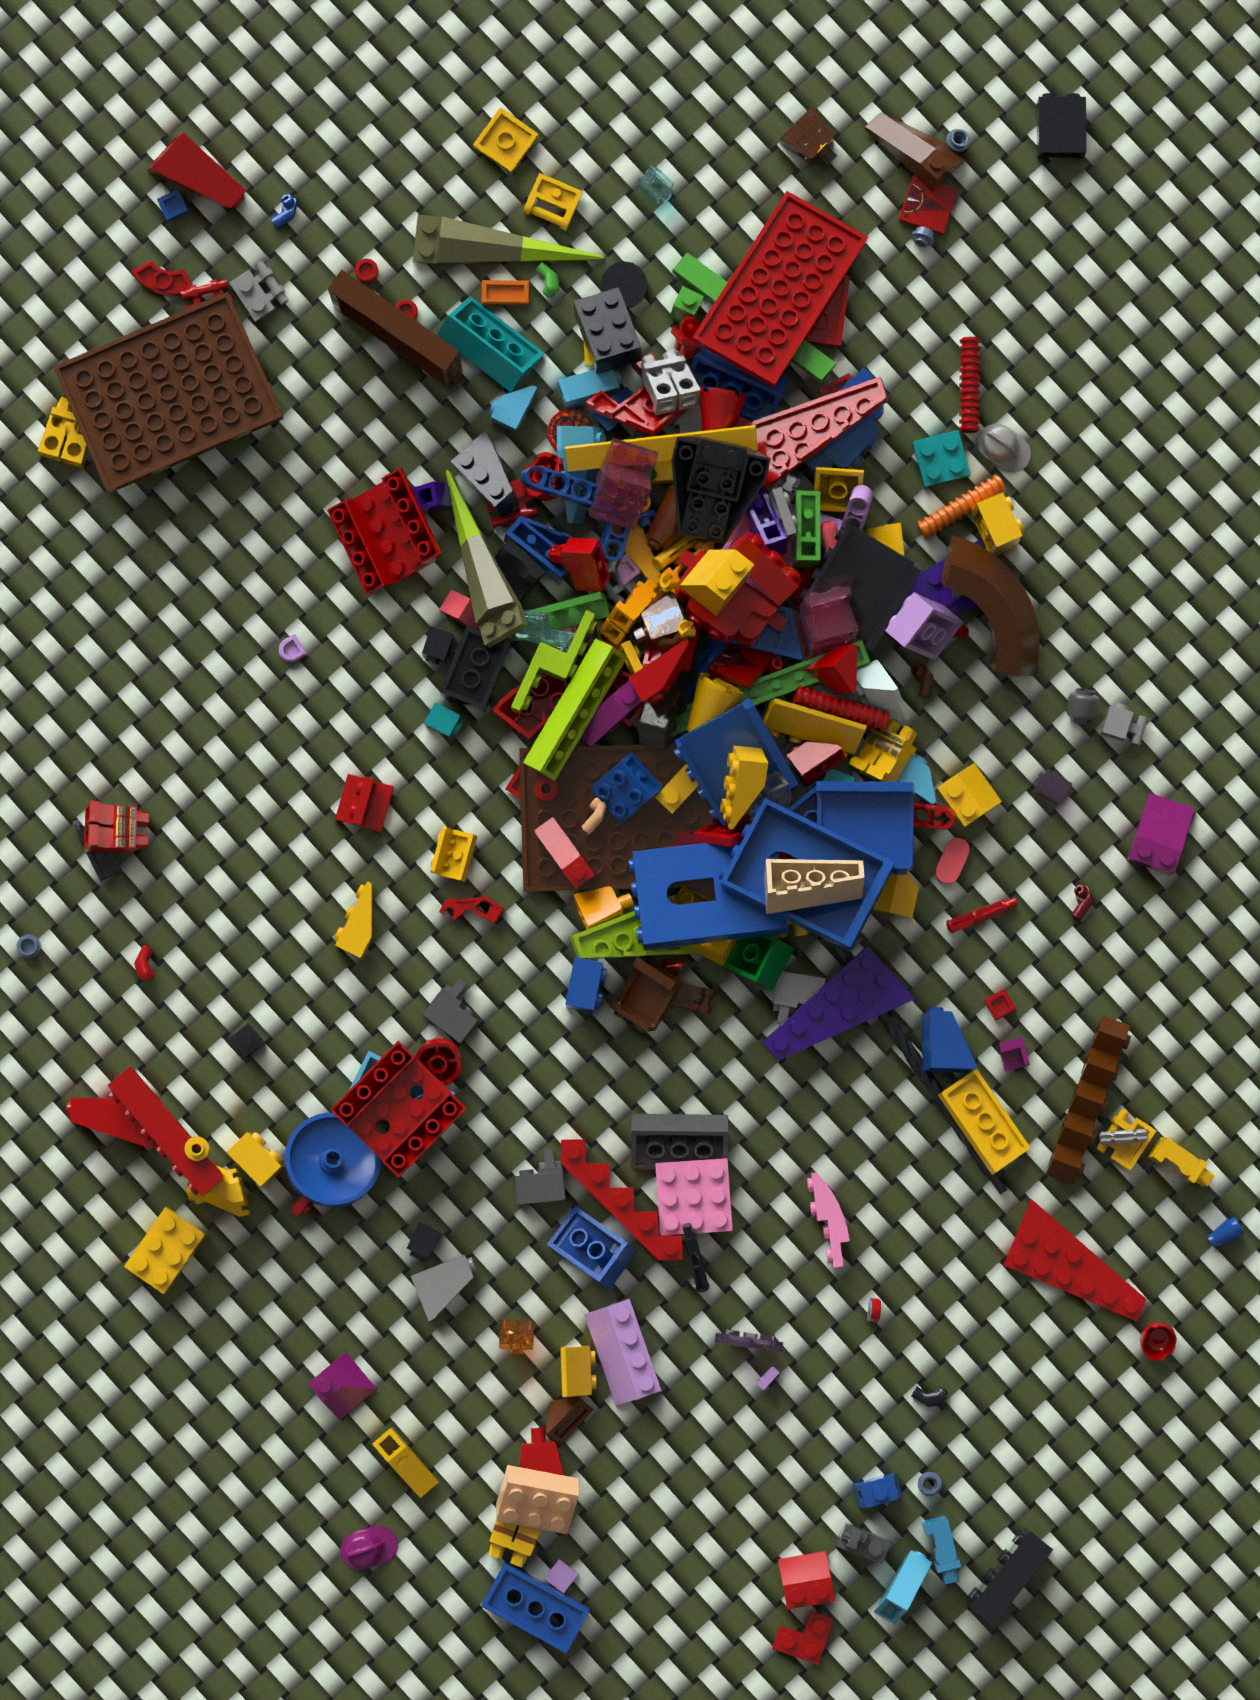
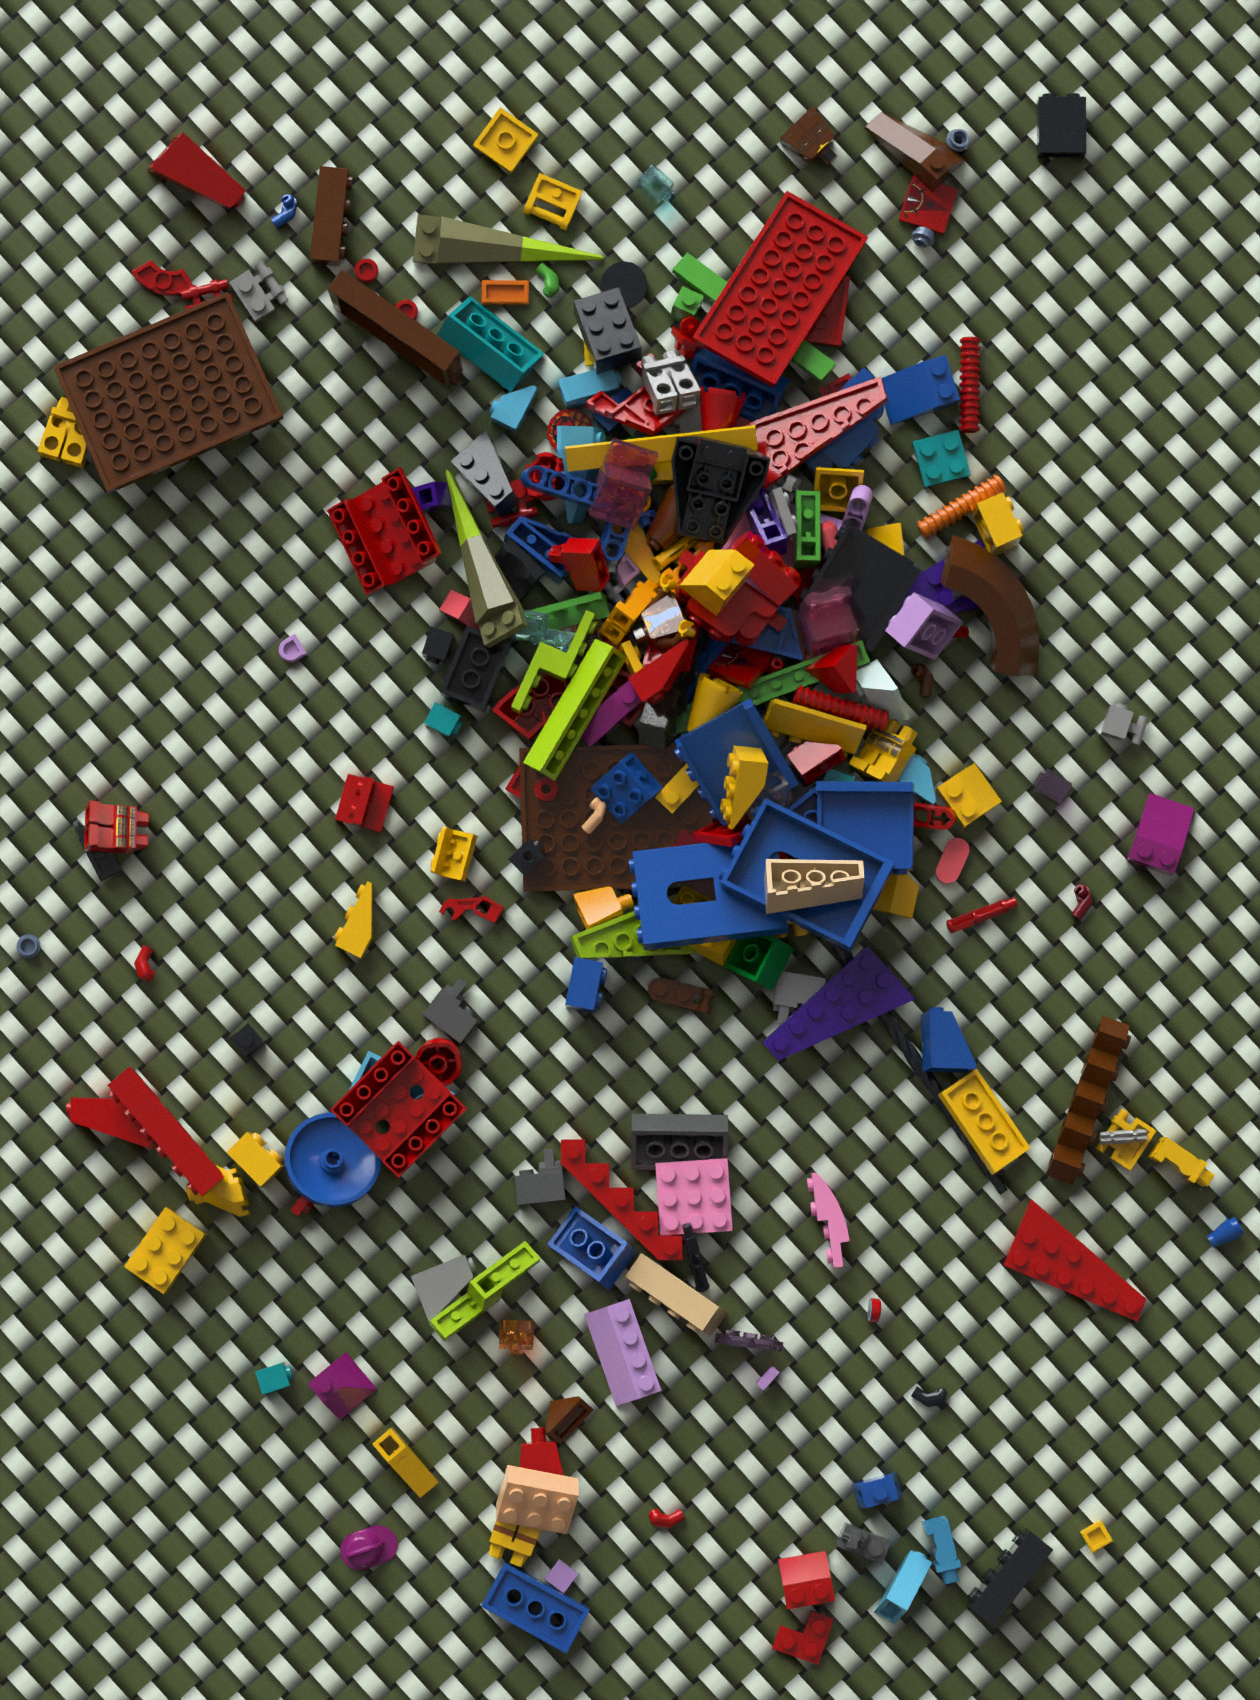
(172, 205): blue plate -> none
(204, 1148): yellow plate -> none
(274, 1377): none -> teal brick
(330, 216): none -> reddish brown brick
(423, 1241): black brick -> none
(484, 1291): none -> lime bracket
(519, 861): none -> black brick
(564, 852): slope -> none
(576, 1371): yellow slope -> none
(646, 995): reddish brown panel -> none
(665, 1521): none -> red arm
(673, 966): clear red slope -> none
(676, 1295): none -> tan wedge
(920, 390): none -> blue slope
(929, 1491): sand blue plate -> none
(999, 1004): red tile -> none
(1004, 448): light grey piece -> none
(1013, 1054): magenta panel -> none
(1082, 705): dark grey head -> none
(1096, 1536): none -> yellow tile
(1158, 1341): red hair -> none

